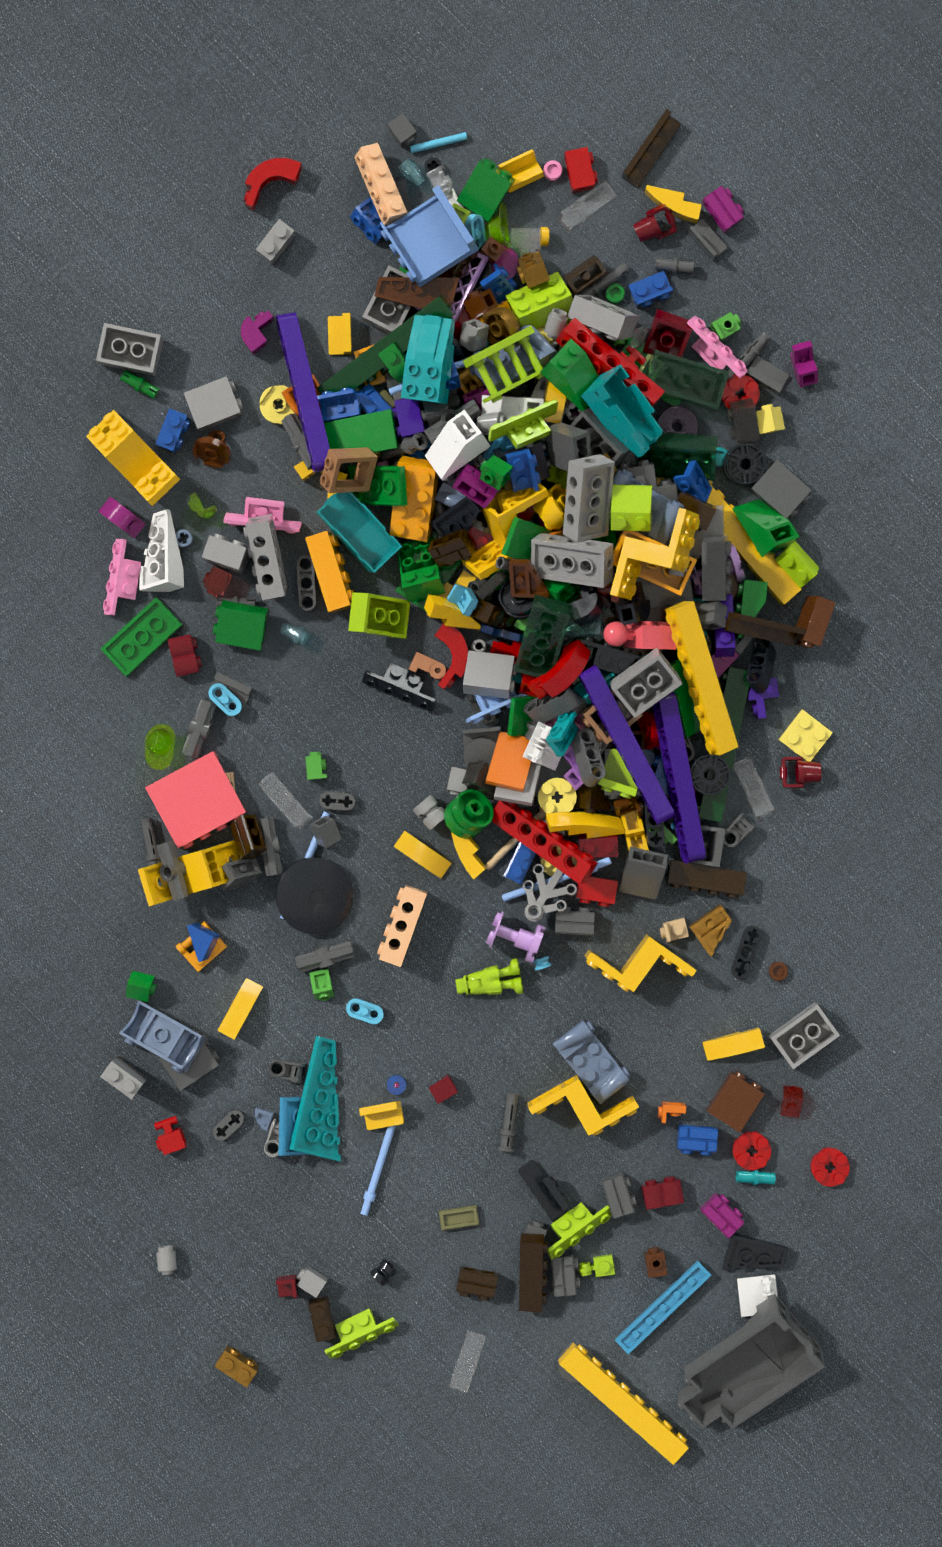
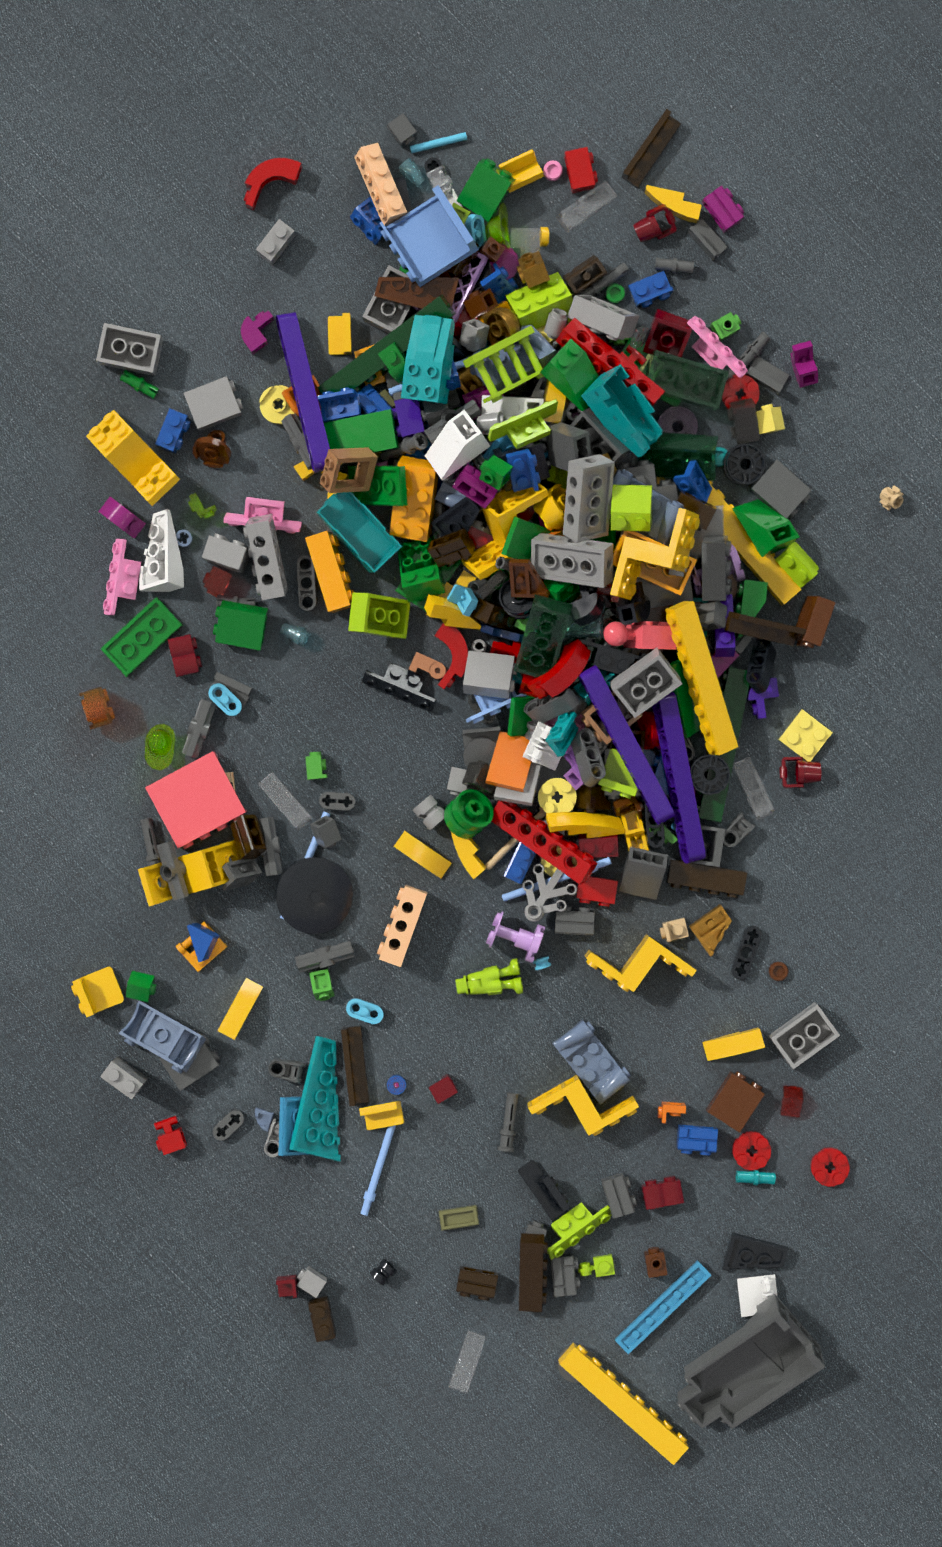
(96, 707): none -> clear orange brick
(97, 991): none -> yellow bracket
(166, 1259): light grey brick -> none
(237, 1366): pearl gold brick -> none
(355, 1065): none -> dark brown fence
(358, 1330): lime bracket -> none
(722, 1215): magenta brick -> none
(891, 497): none -> tan gear

